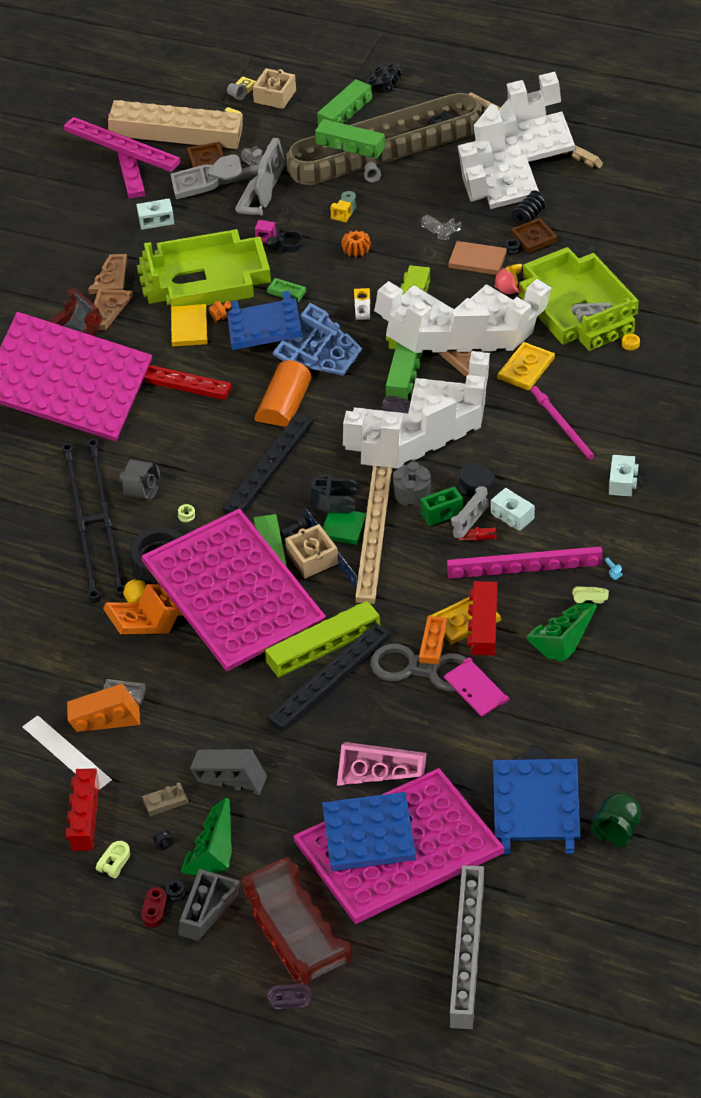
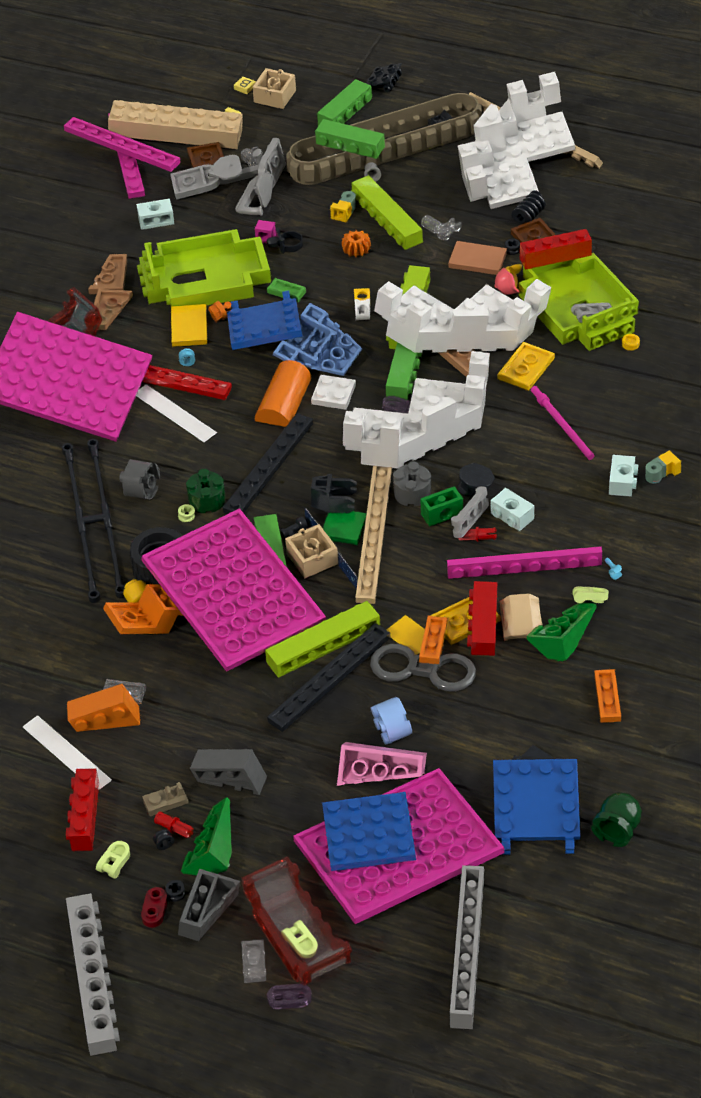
(98, 1039): none -> light grey brick
(173, 824): none -> red axle
(175, 413): none -> white sticker
(186, 353): none -> medium azure bush
(206, 491): none -> dark green brick
(237, 90): light grey piece -> none
(253, 961): none -> clear plate
(305, 945): none -> yellowish green plate
(333, 392): none -> white plate
(387, 212): none -> lime brick
(391, 720): none -> light blue brick
(407, 633): none -> yellow sticker
(480, 690): dark pink door -> none
(519, 615): none -> tan slope
(555, 249): none -> red brick
(607, 696): none -> orange plate
(662, 466): none -> leg

